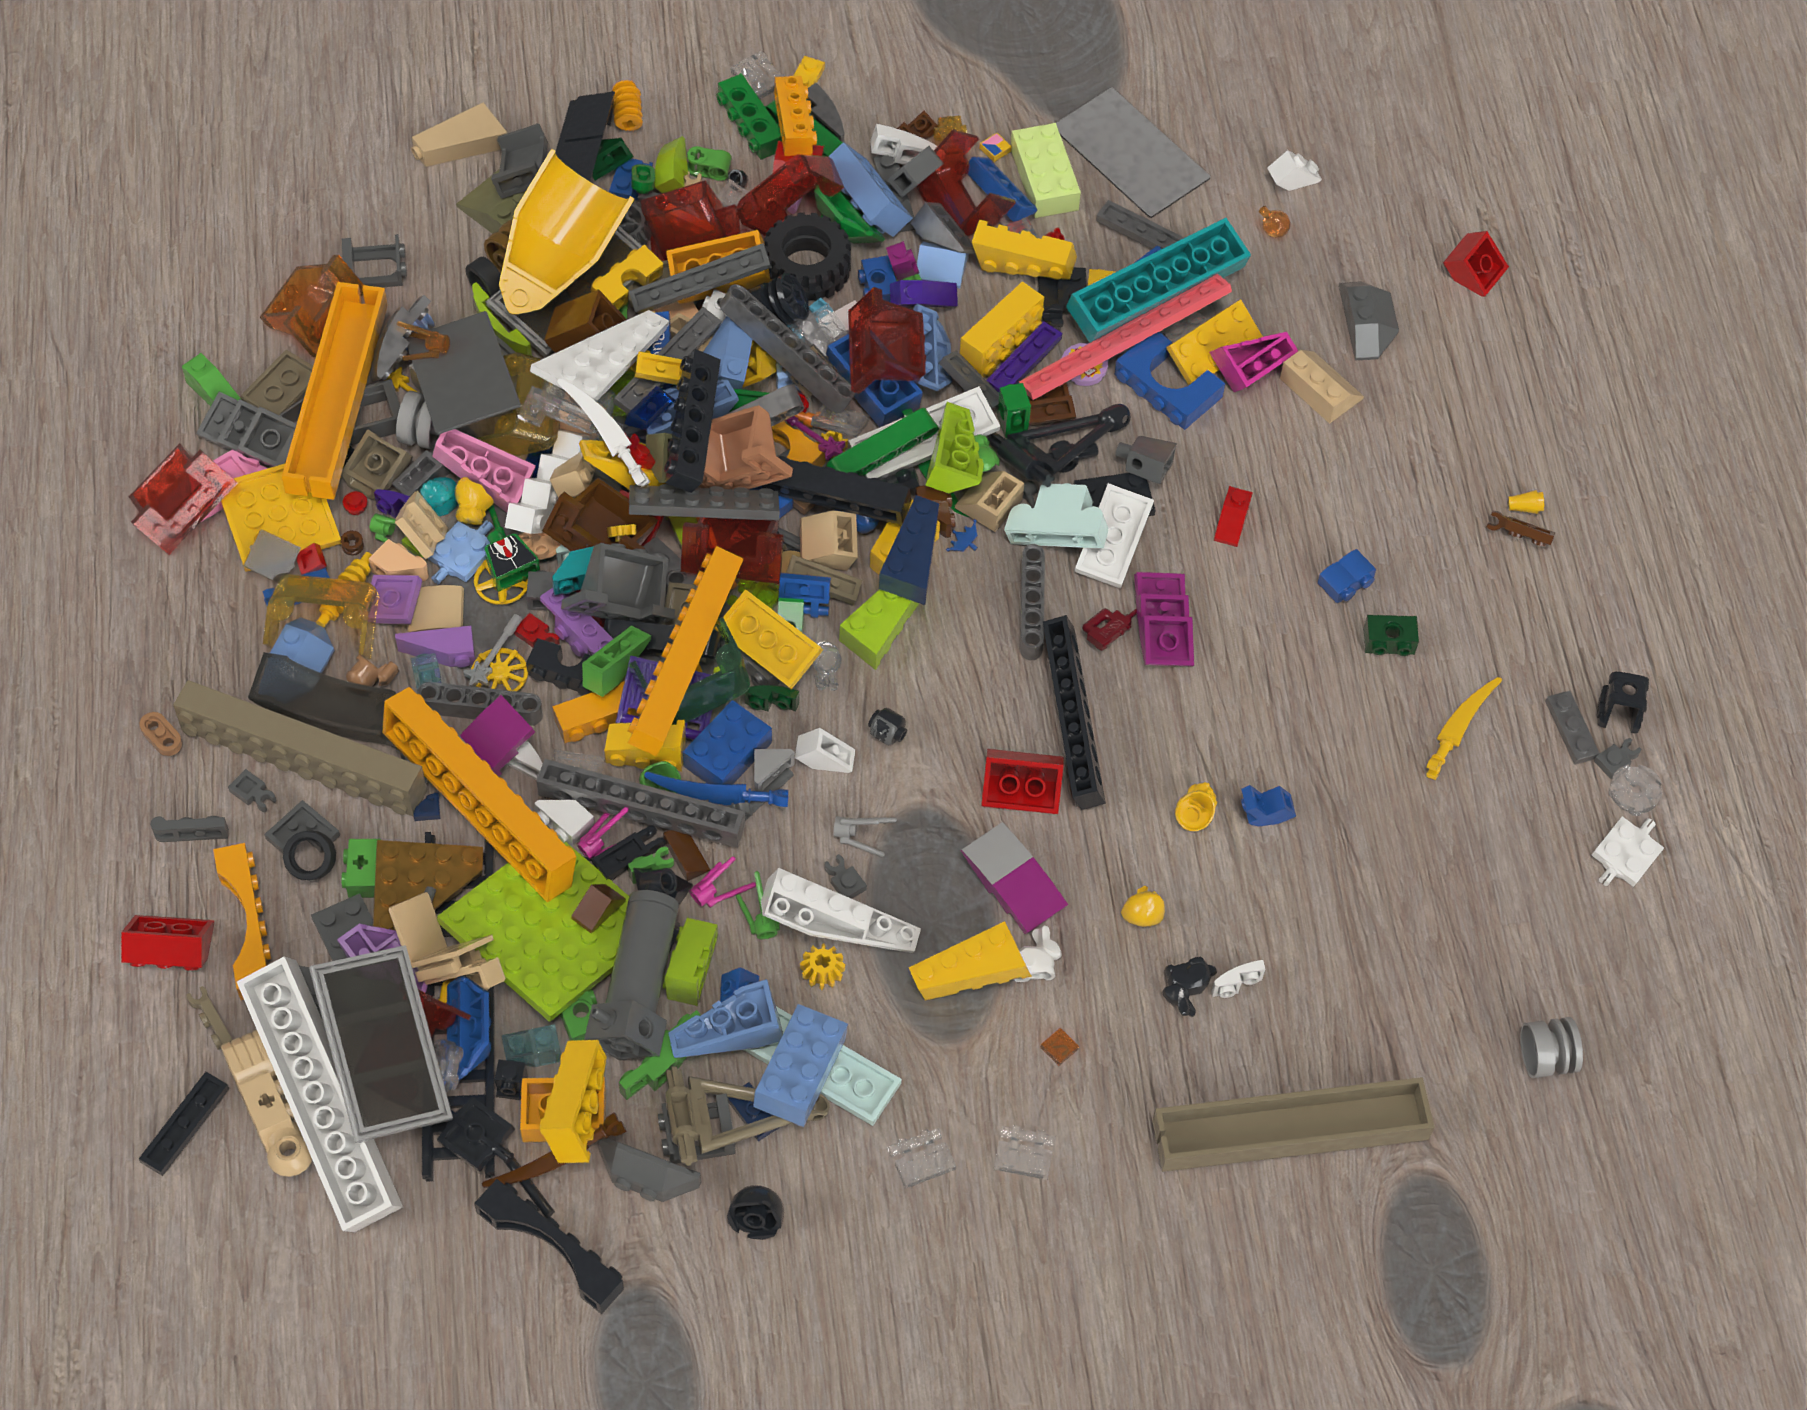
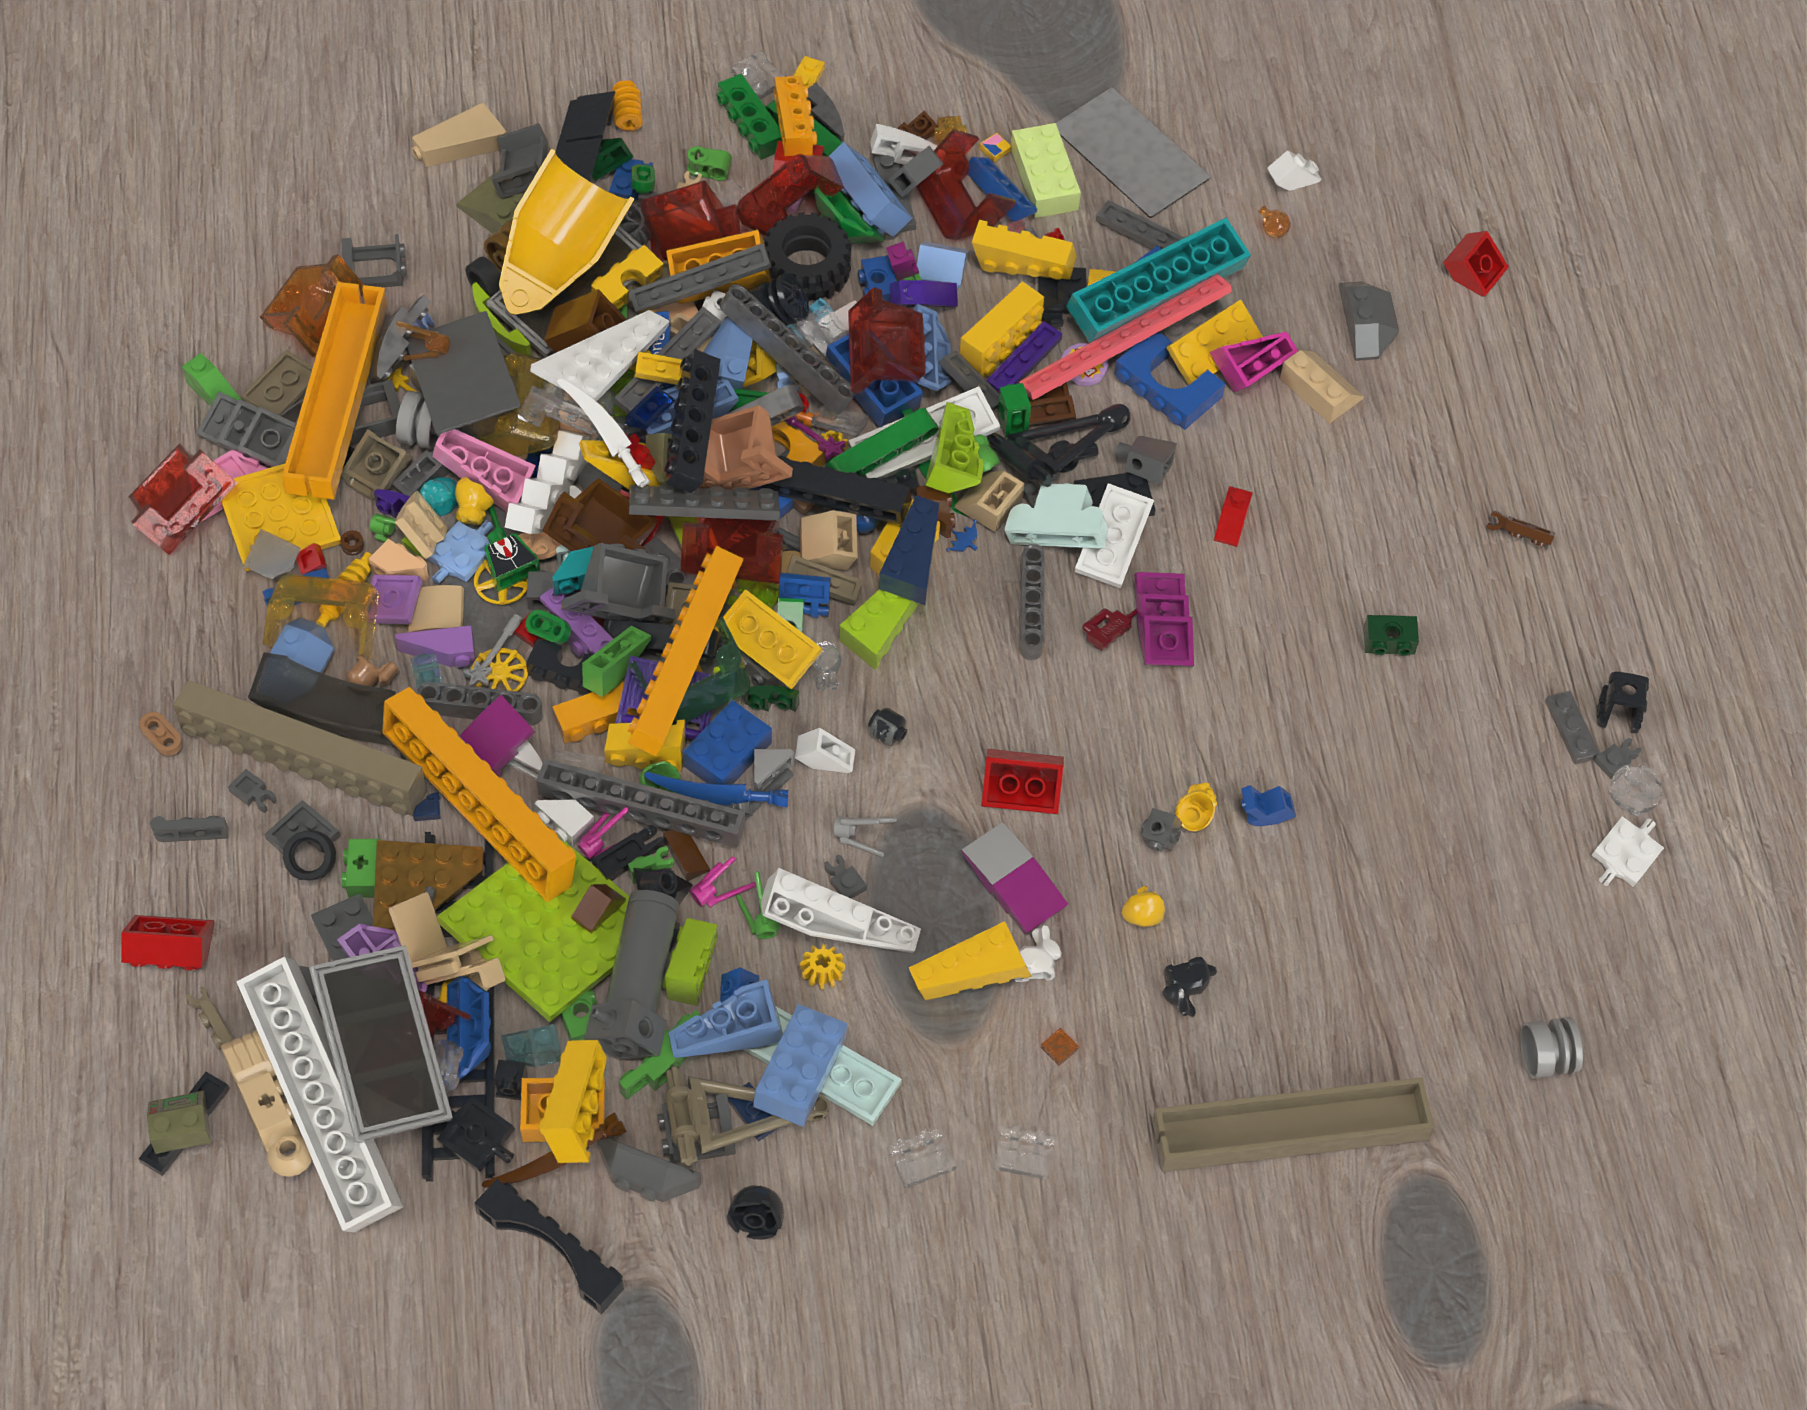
(178, 1122): none -> olive slope
(235, 874): light orange arch -> none
(355, 502): red plate -> none
(532, 1191): black bar -> none
(550, 627): none -> green plate
(572, 476): tan slope -> none
(619, 531): yellow plate -> none
(671, 166): lime slope -> none
(738, 175): black hinge -> none
(937, 226): flat silver slope -> none
(1074, 713): black brick -> none
(1161, 830): none -> dark grey brick
(1230, 982): white slope -> none
(1347, 576): blue brick -> none
(1456, 726): yellow sword -> none
(1527, 502): yellow cone -> none

